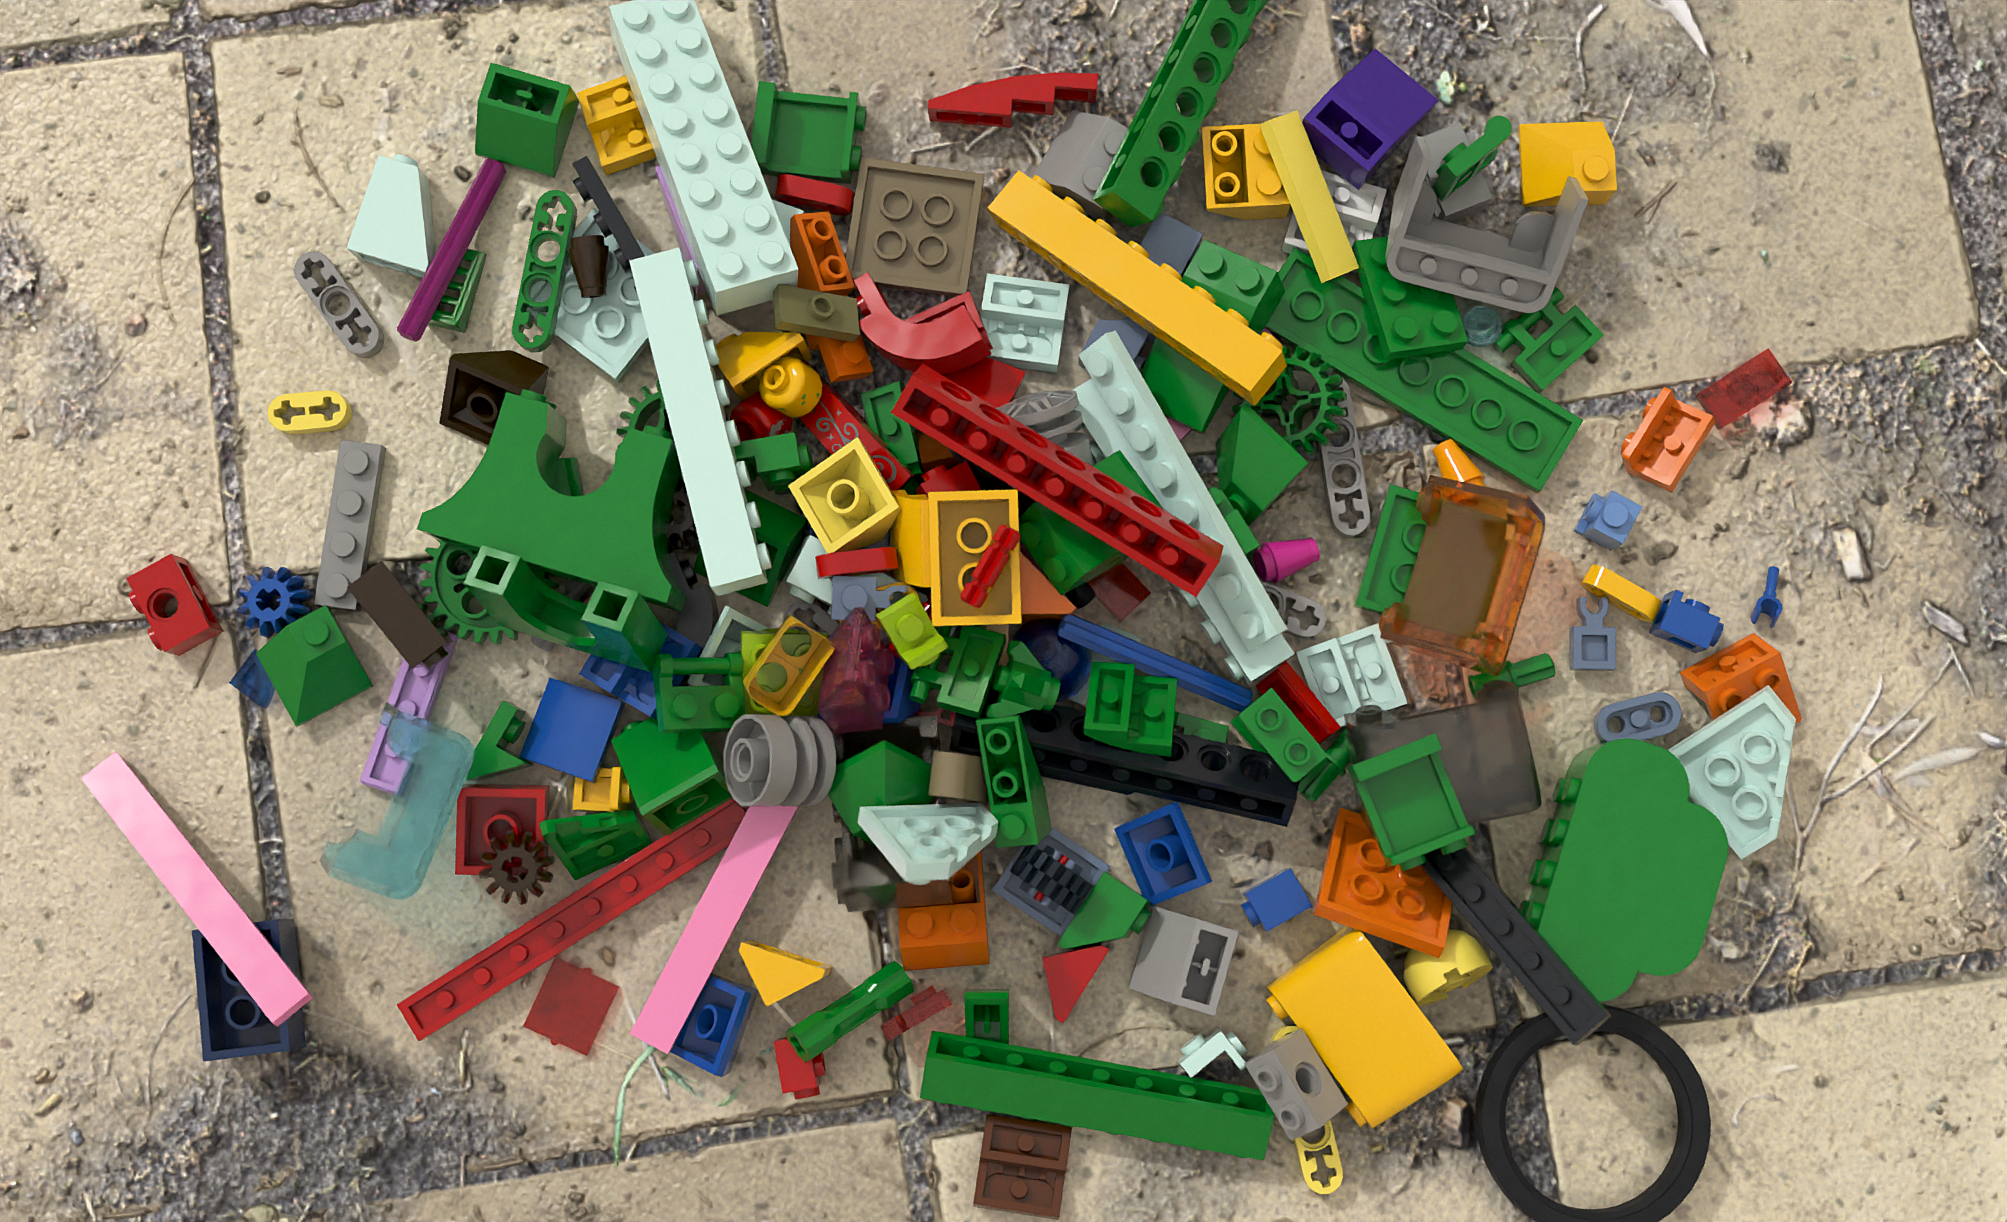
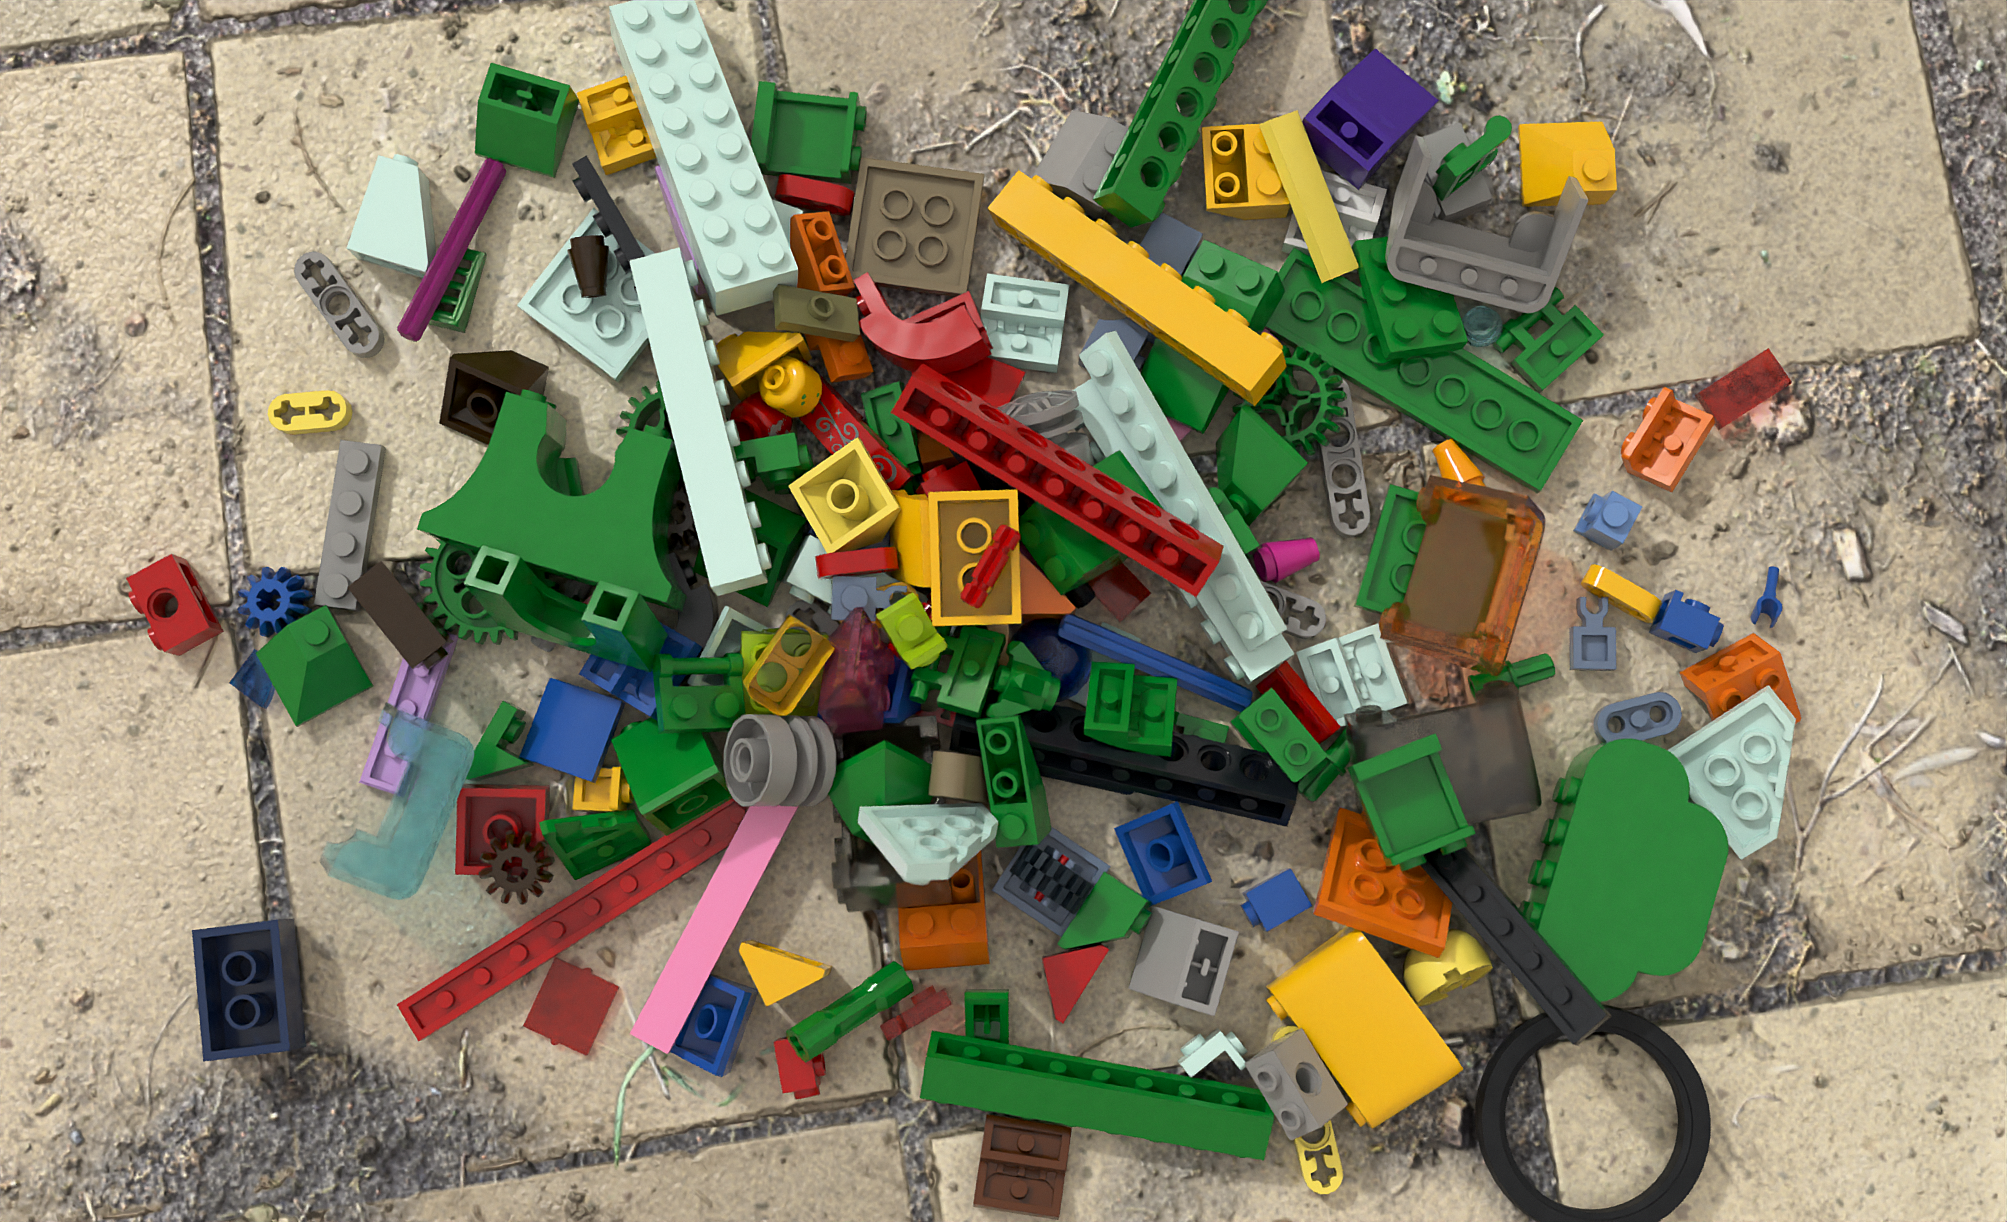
(197, 889): bright pink tile -> none
(538, 270): green beam -> none
(996, 100): red slope -> none

